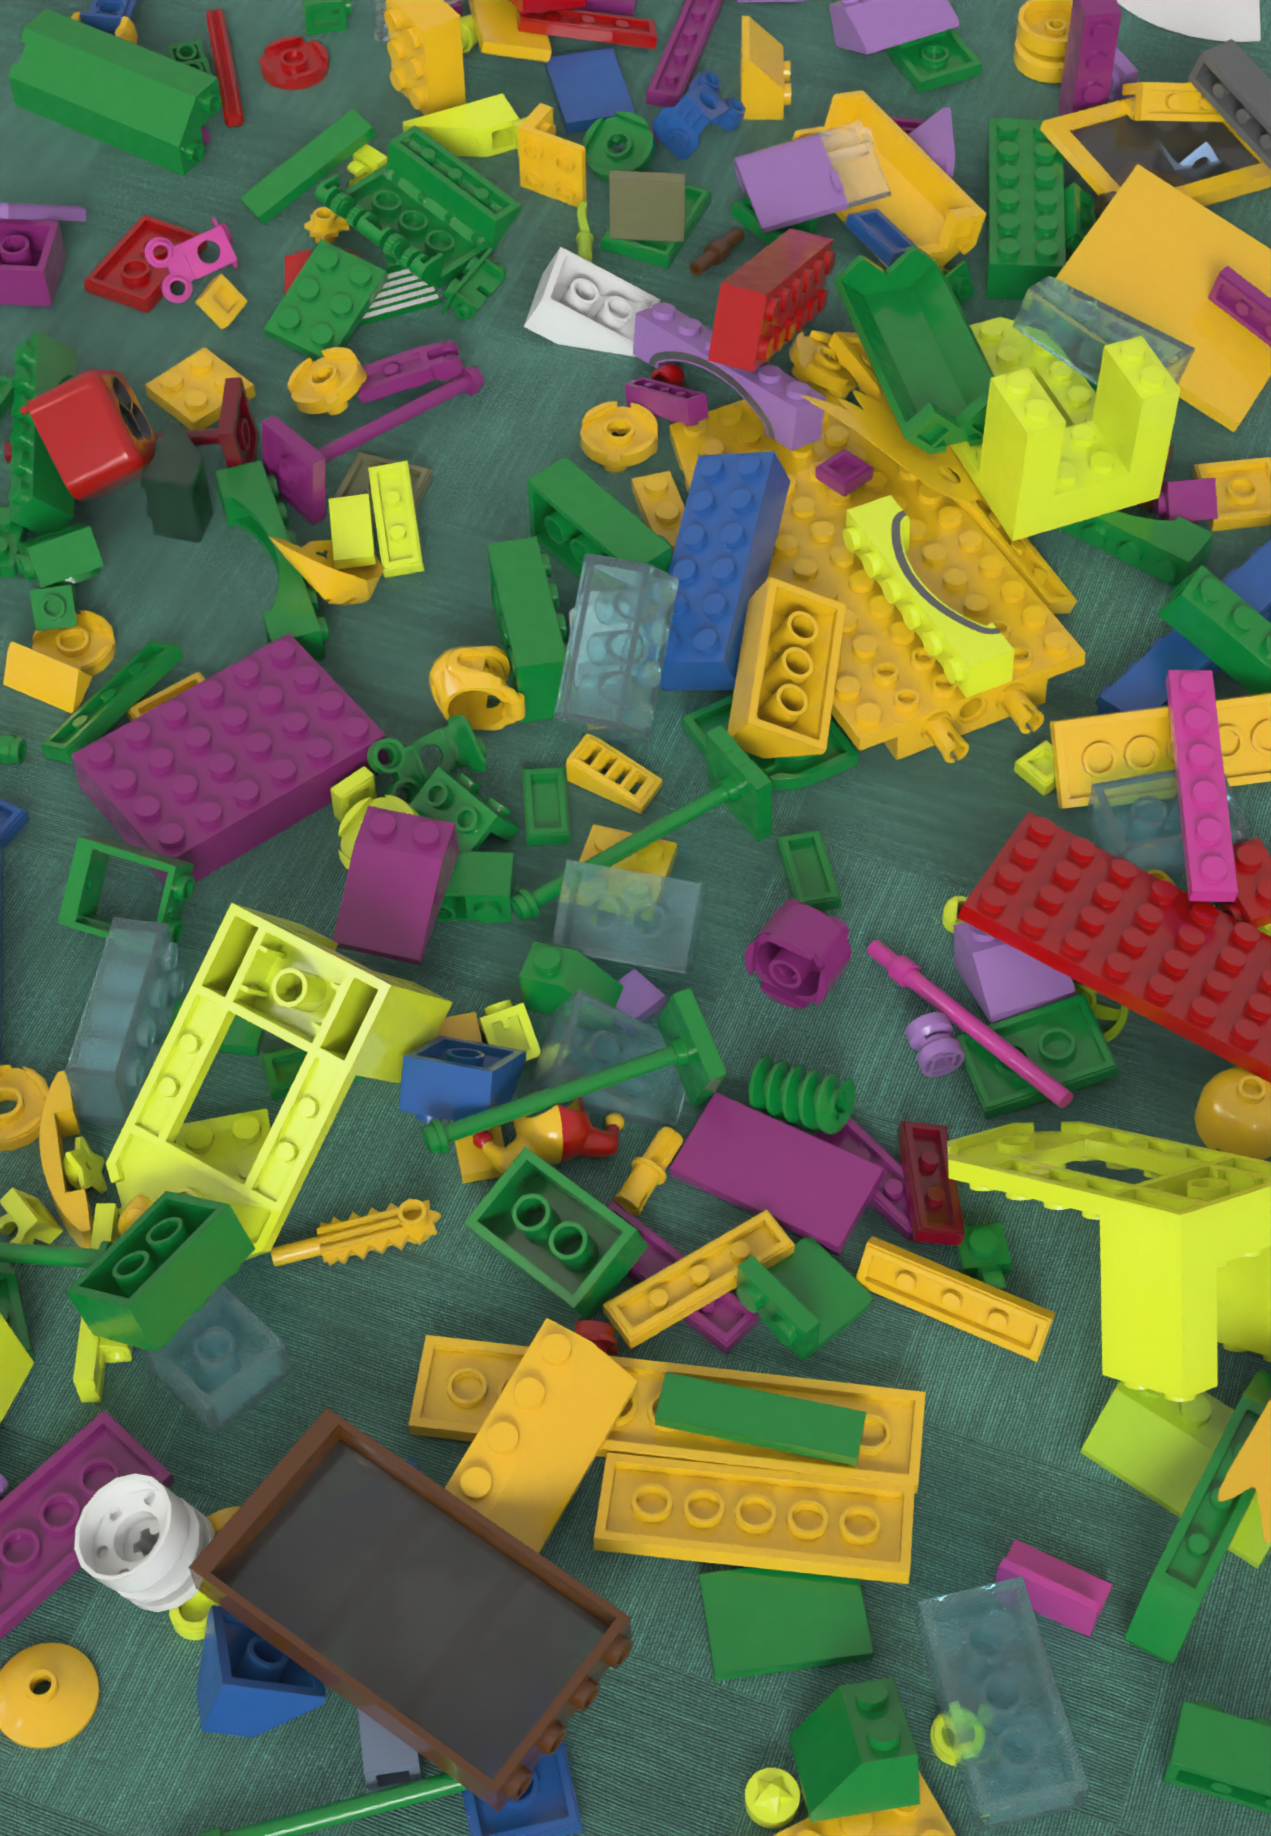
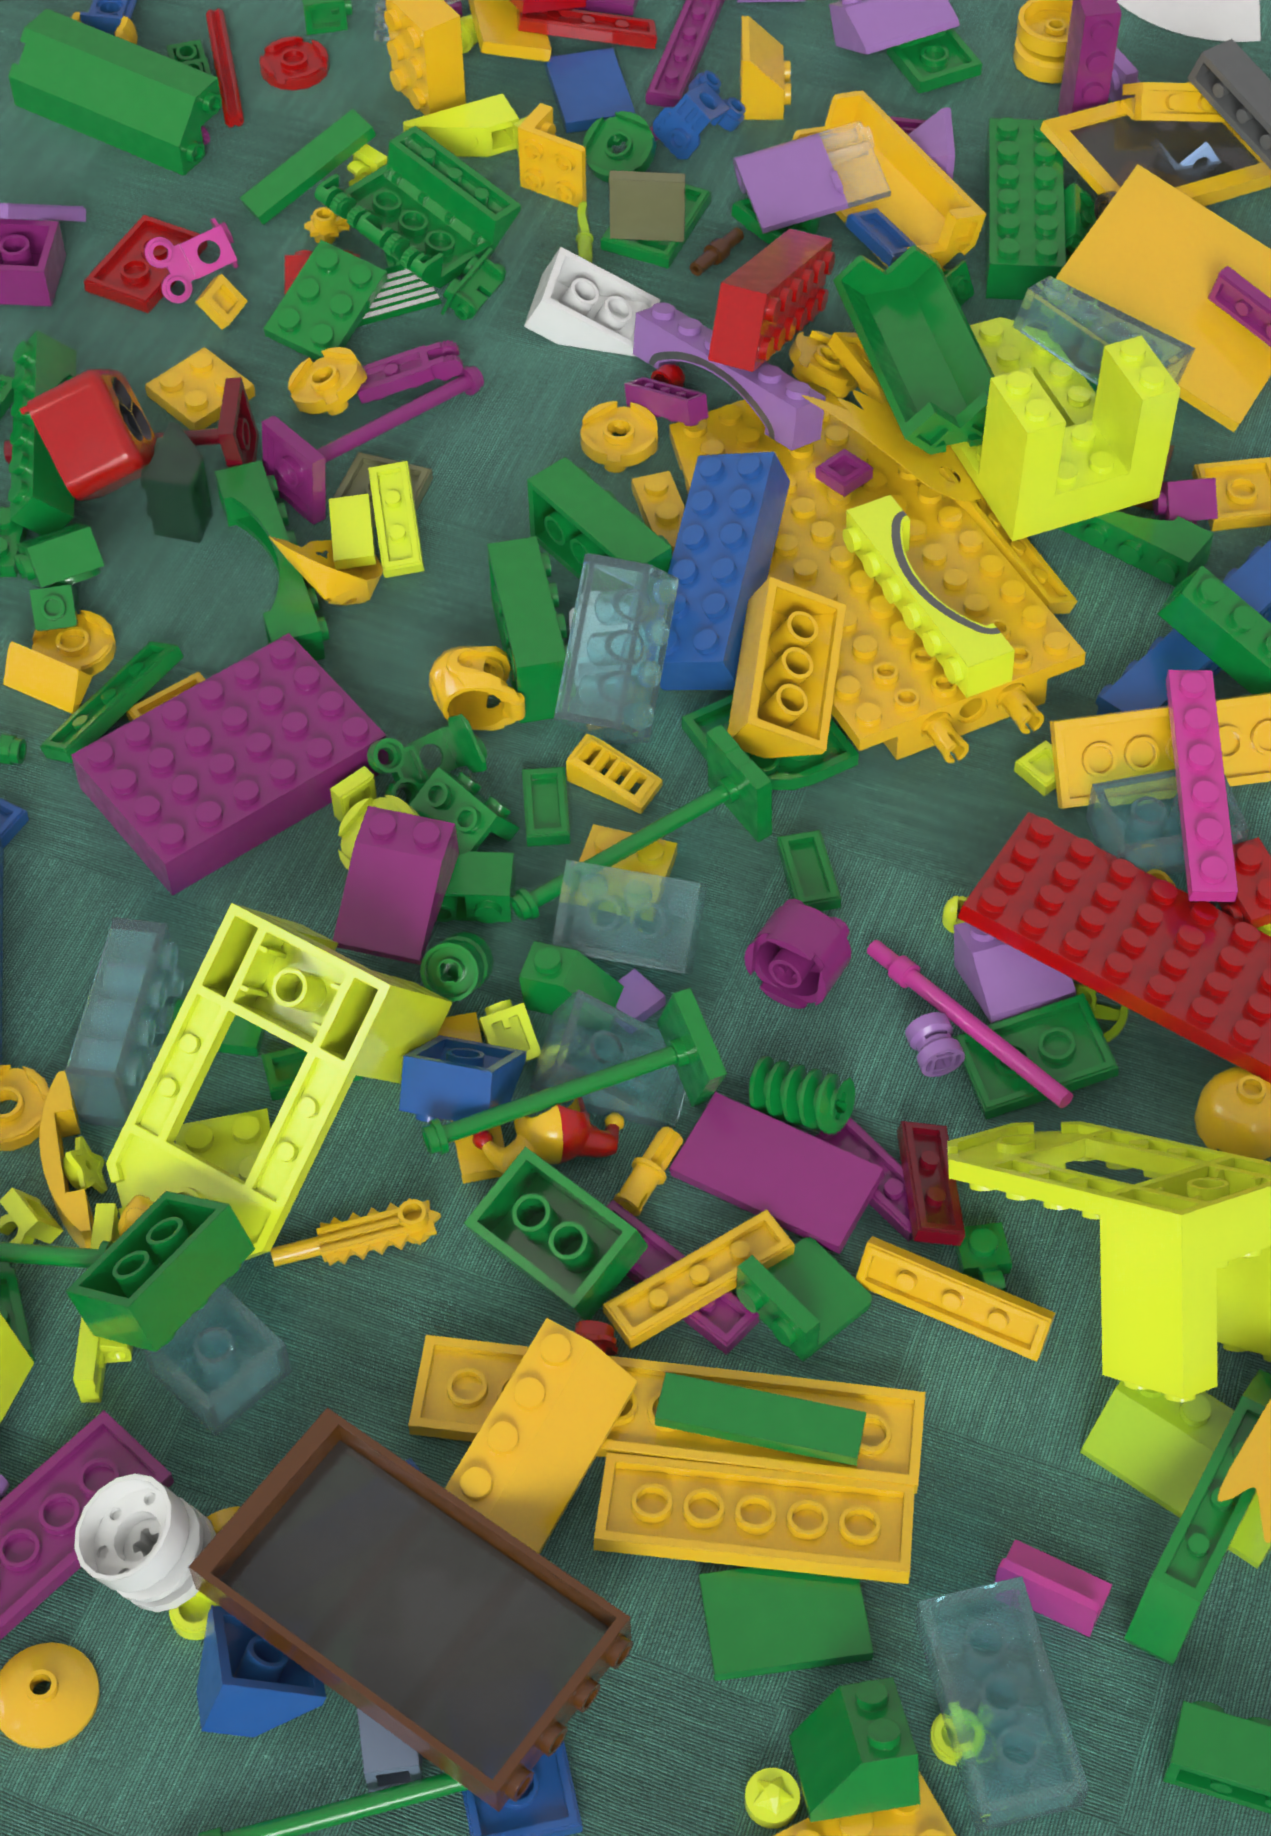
(88, 875): green window -> none
(457, 966): none -> green wheel

